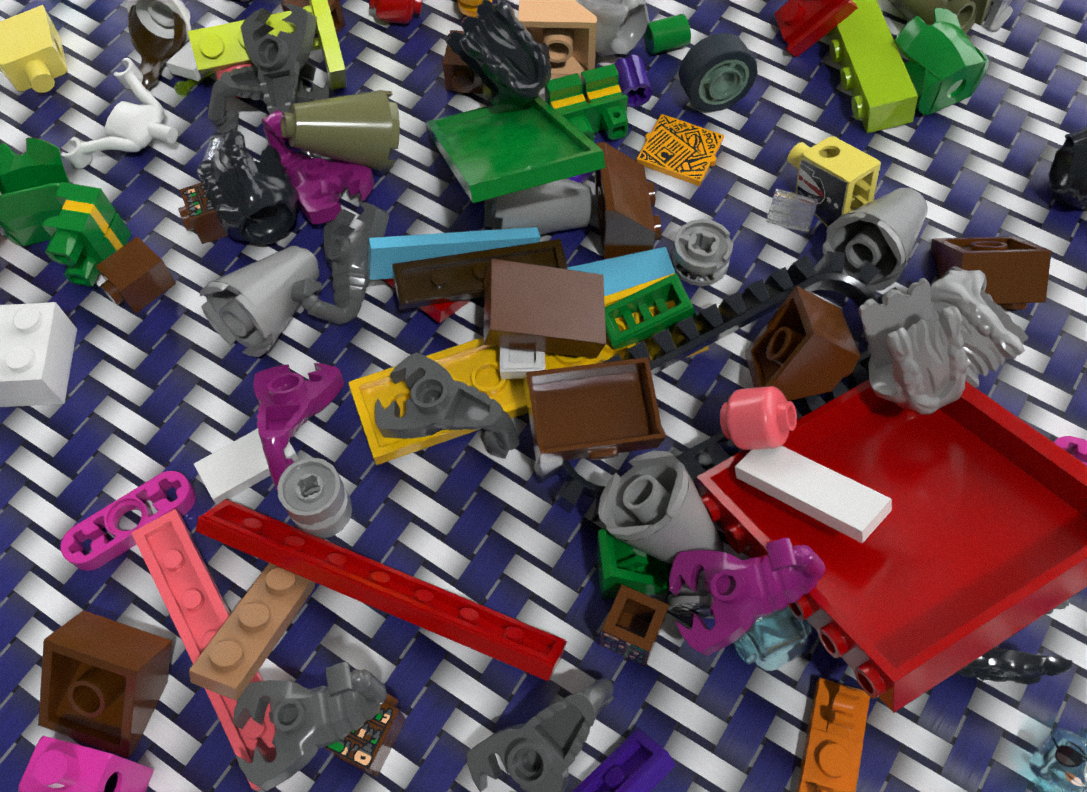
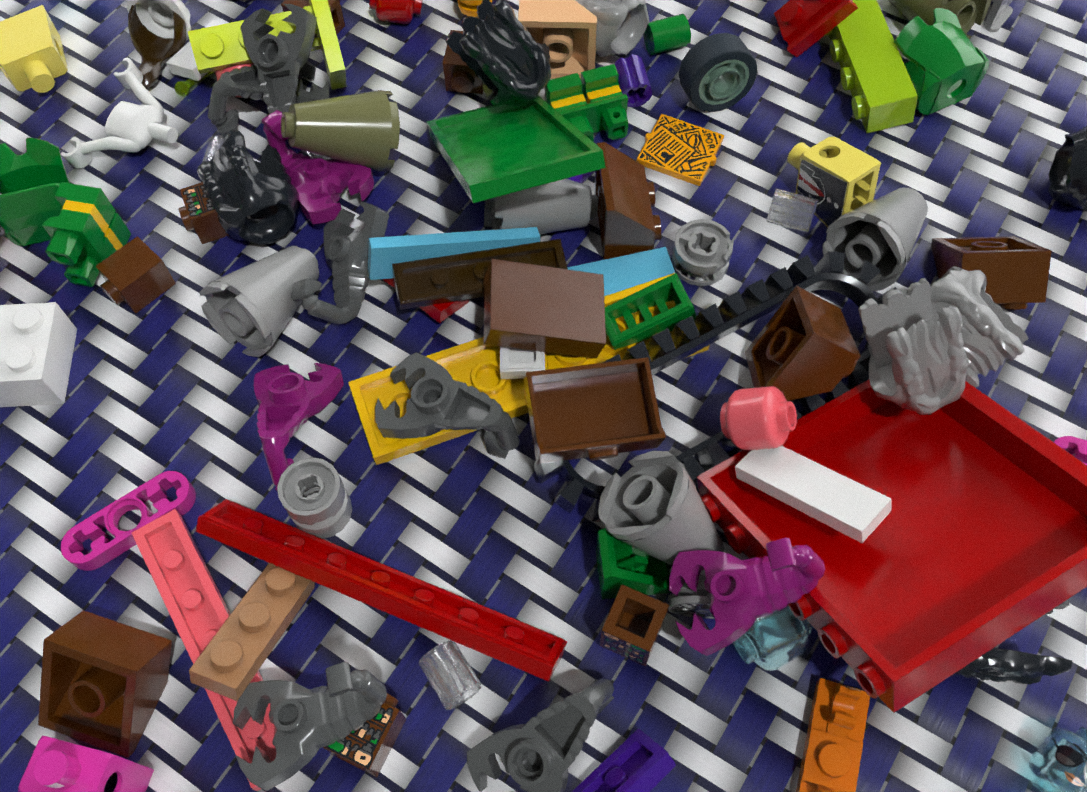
(236, 467): white tile -> none
(450, 674): none -> clear piece

